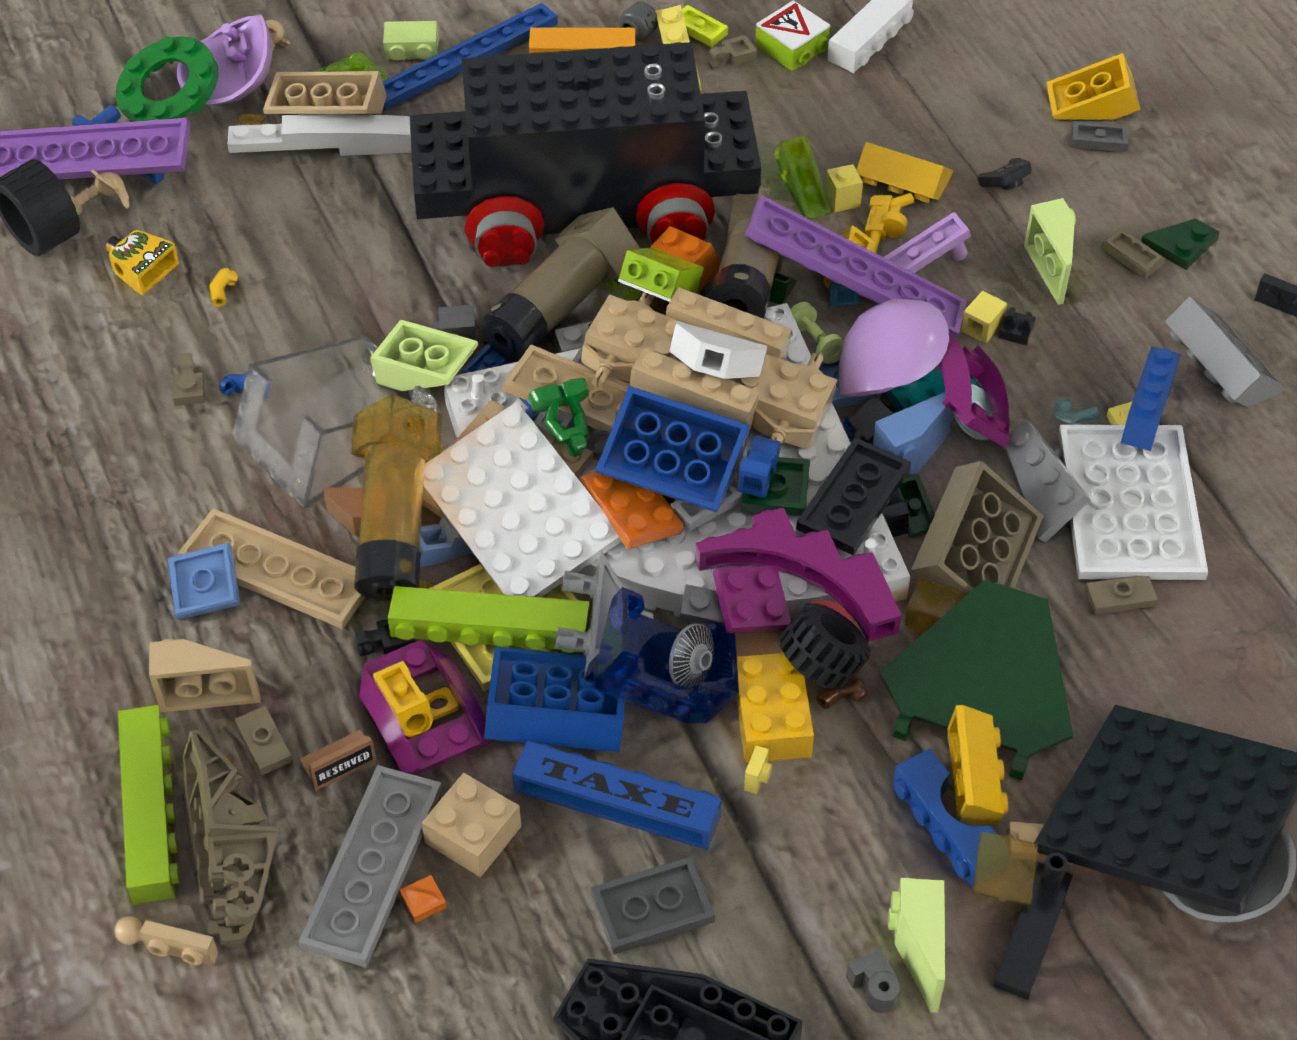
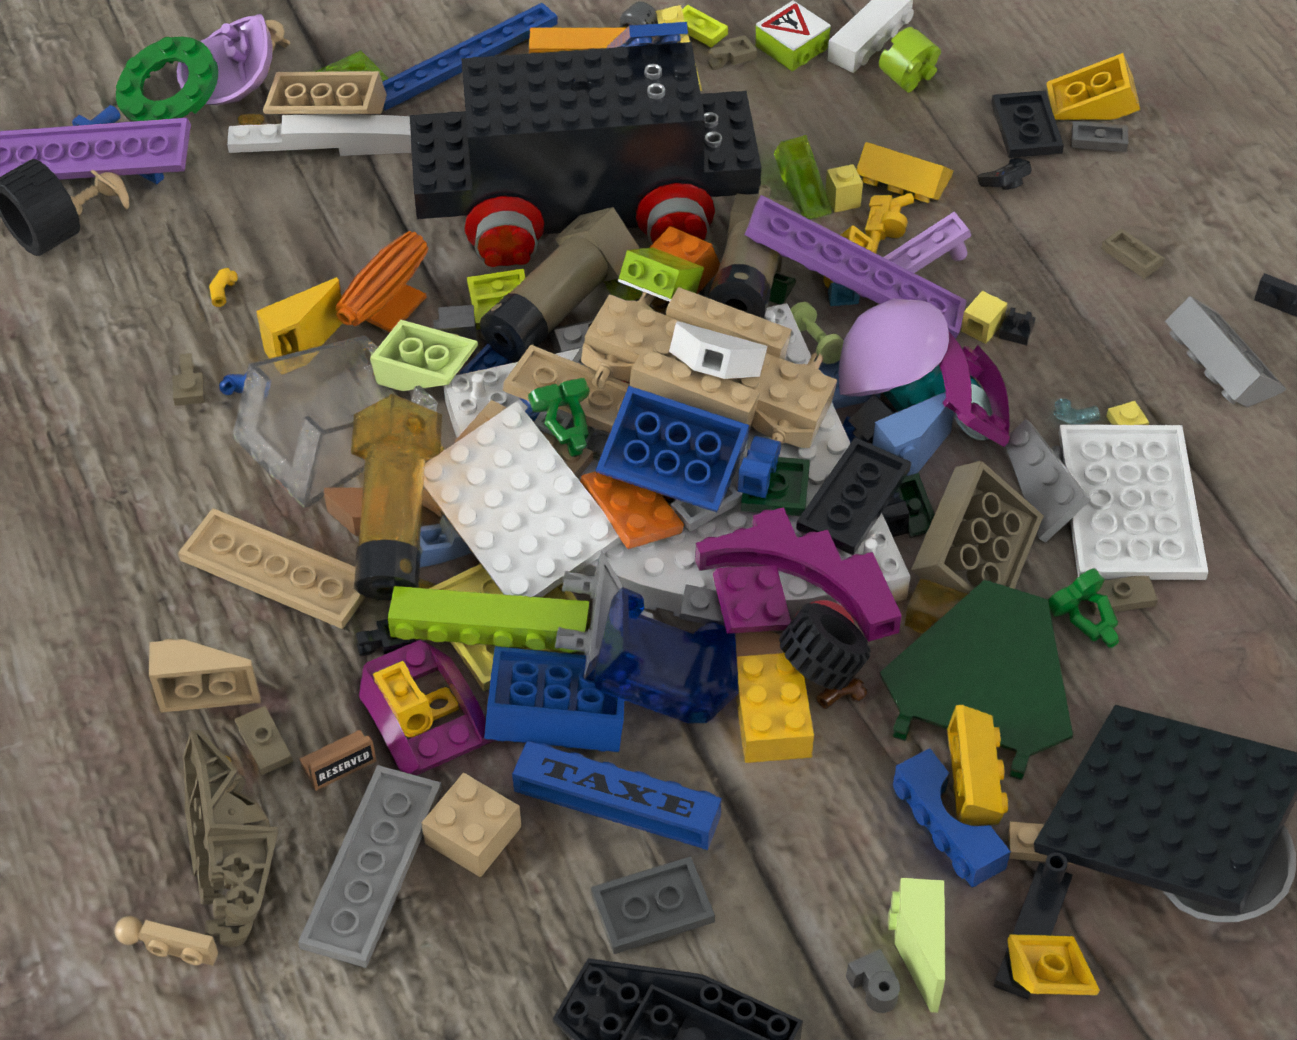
(141, 259): yellow torso -> none
(146, 805): lime brick -> none
(203, 581): medium blue tile -> none
(300, 320): none -> yellow slope
(380, 288): none -> orange plate
(410, 40): yellowish green brick -> none
(423, 898): orange tile -> none
(490, 288): none -> neon yellow wing
(650, 34): none -> blue plate
(691, 656): dish -> none
(758, 770): light yellow plate -> none
(910, 59): none -> lime brick
(1005, 868): clear yellow piece -> none
(1027, 124): none -> black plate
(1050, 965): none -> yellow slope
(1051, 244): yellowish green slope -> none
(1083, 589): none -> green piece
(1150, 398): blue arch -> none
(1182, 242): dark green wing -> none

